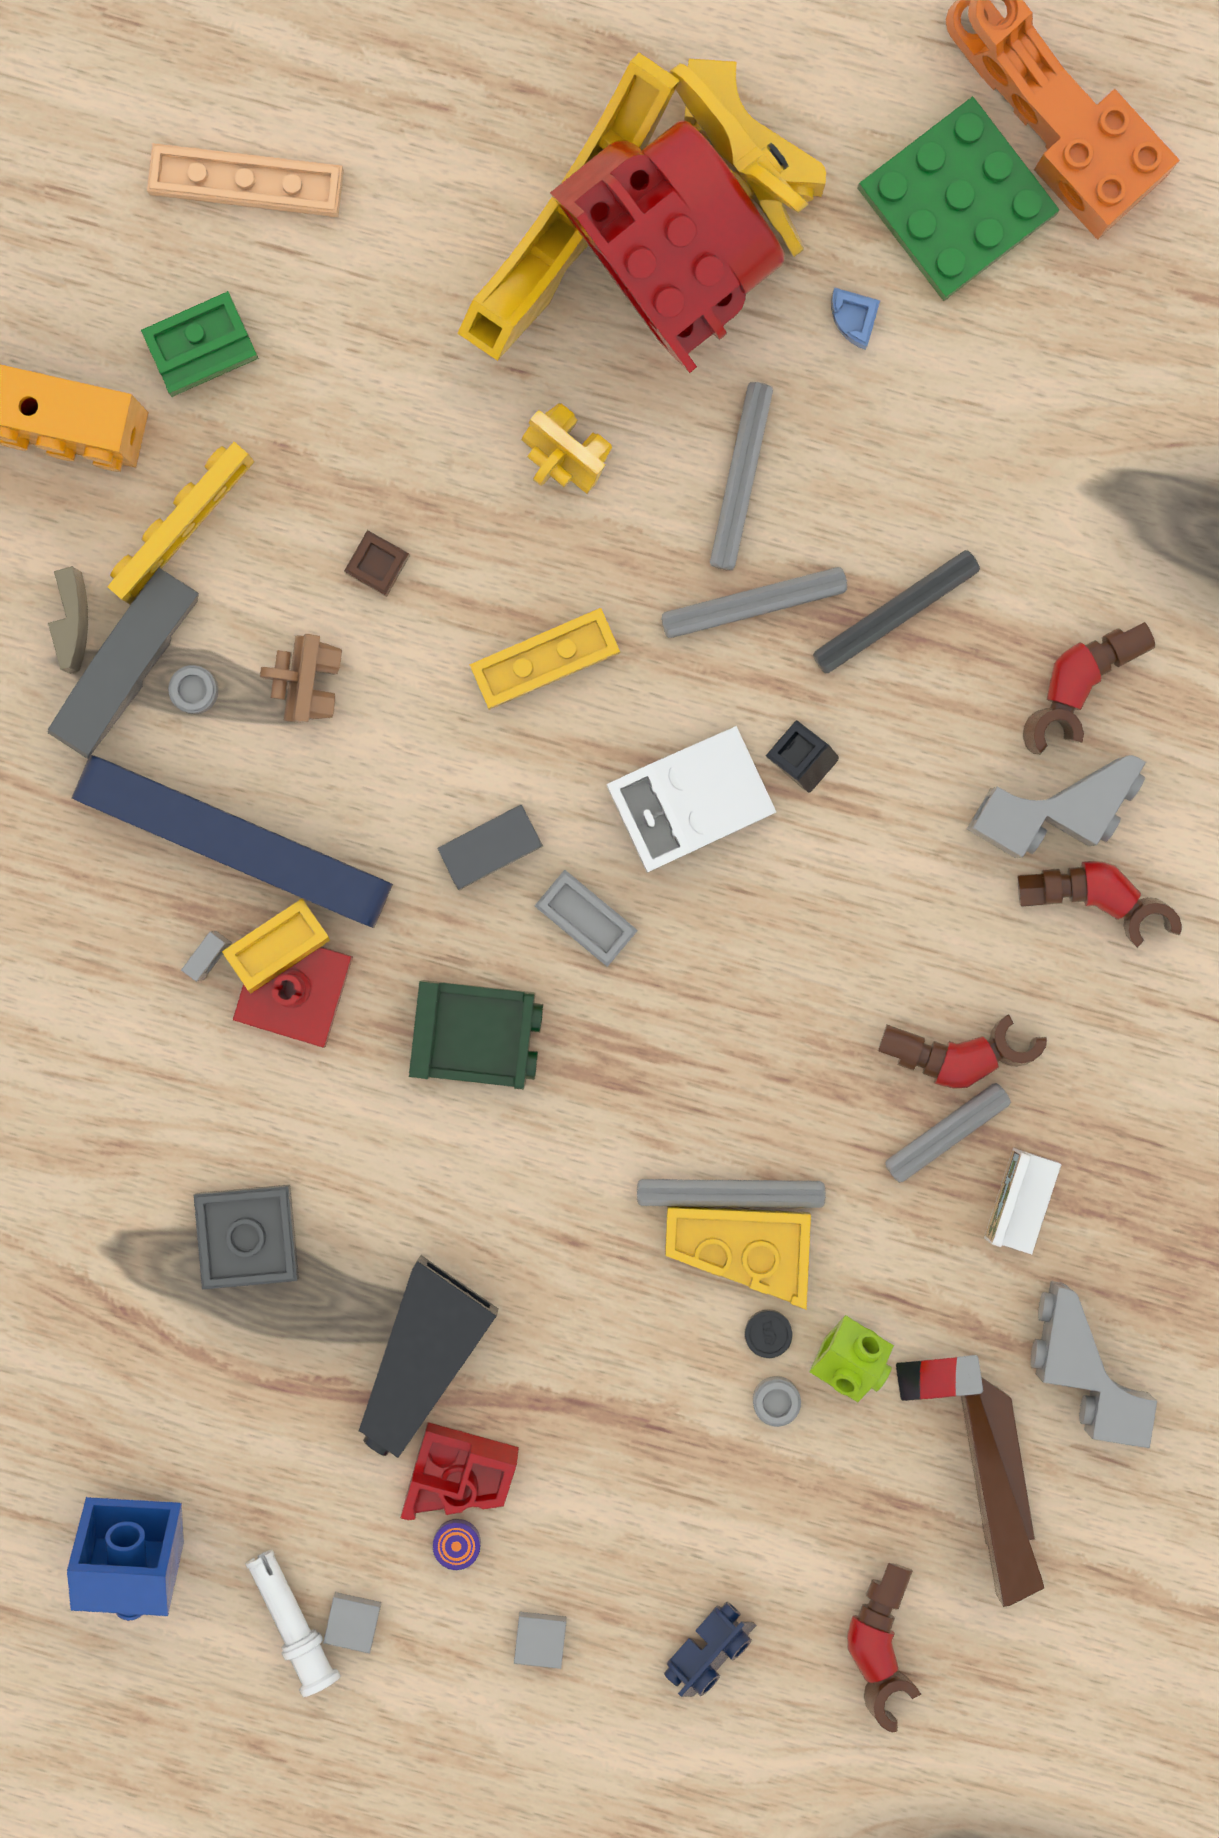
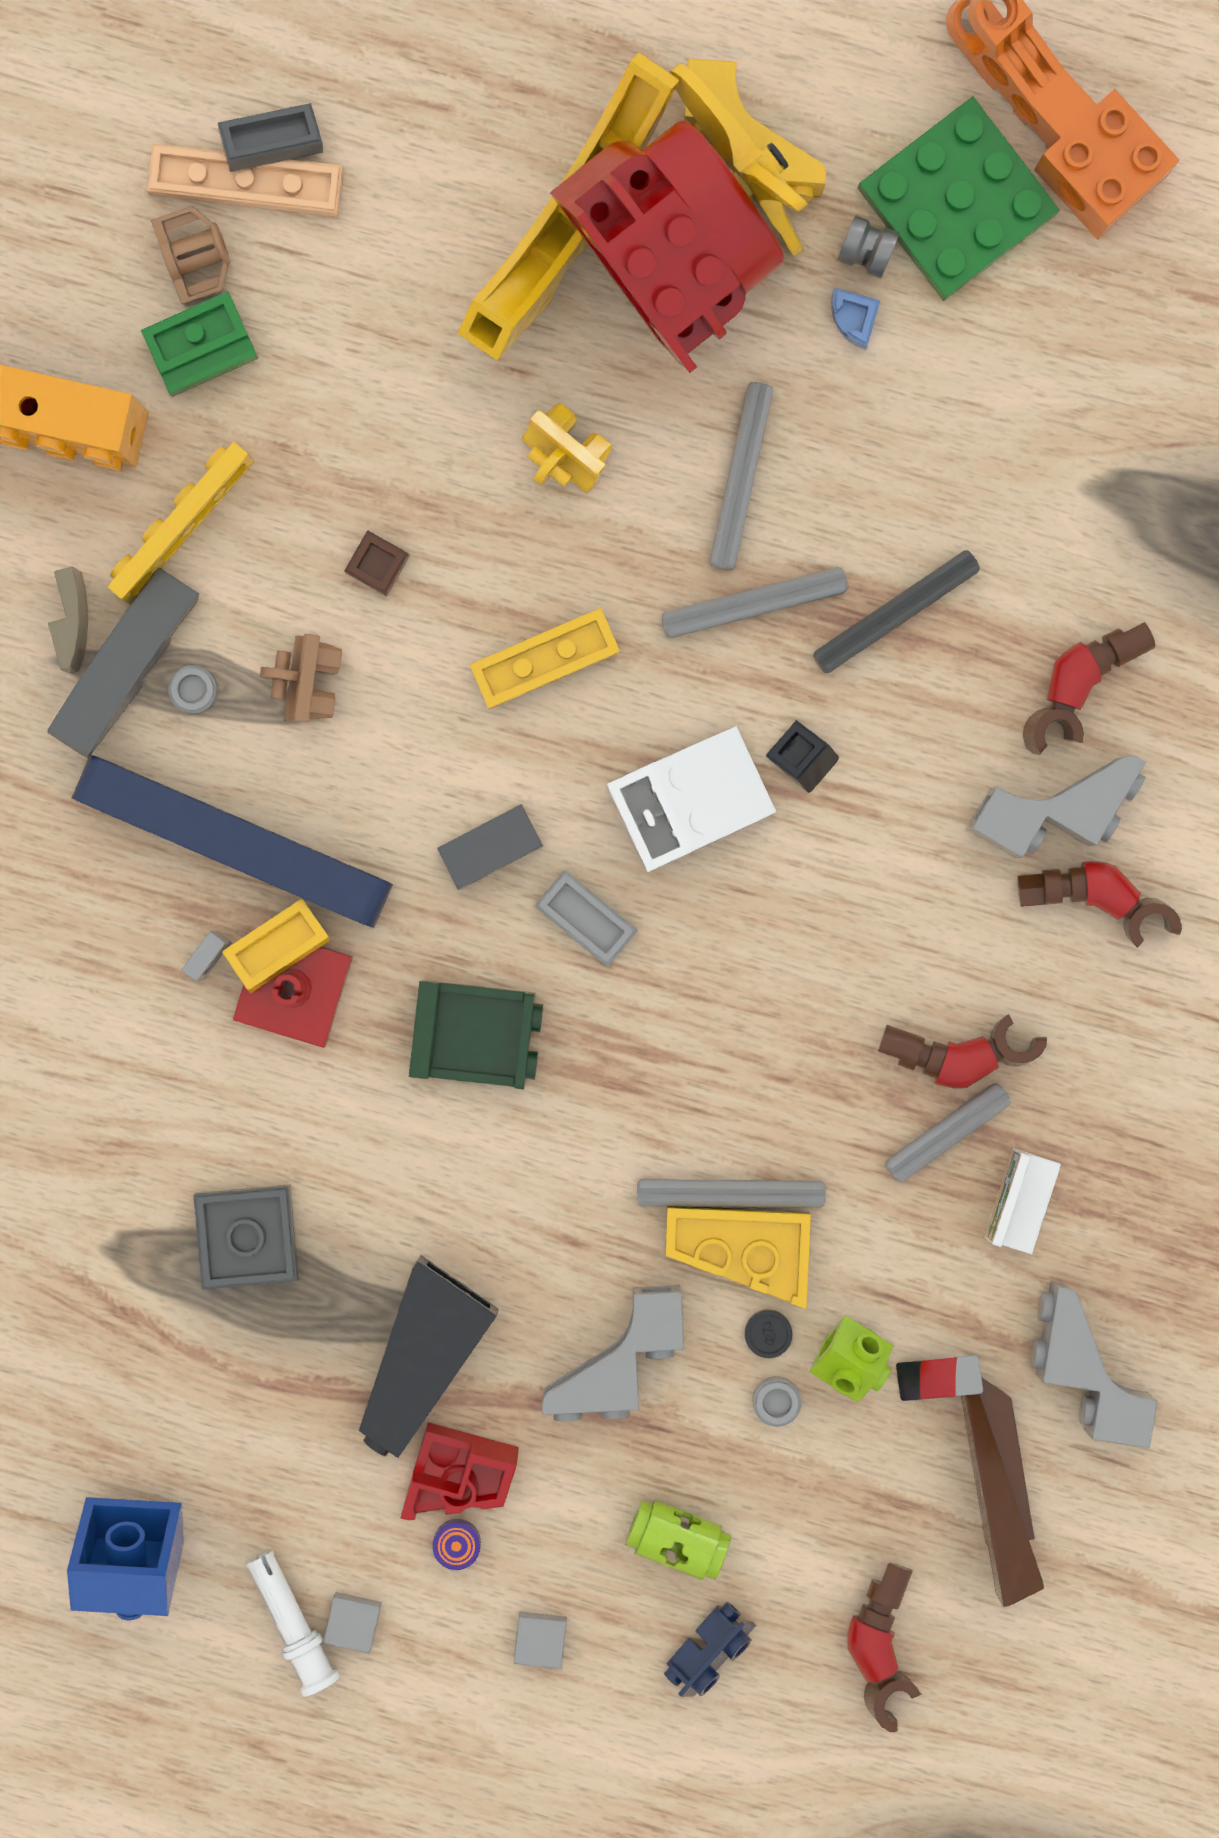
(179, 267): none -> medium nougat piece
(270, 137): none -> dark grey tile
(610, 1378): none -> light grey arch
(697, 1549): none -> lime piece
(868, 246): none -> flat silver wheel

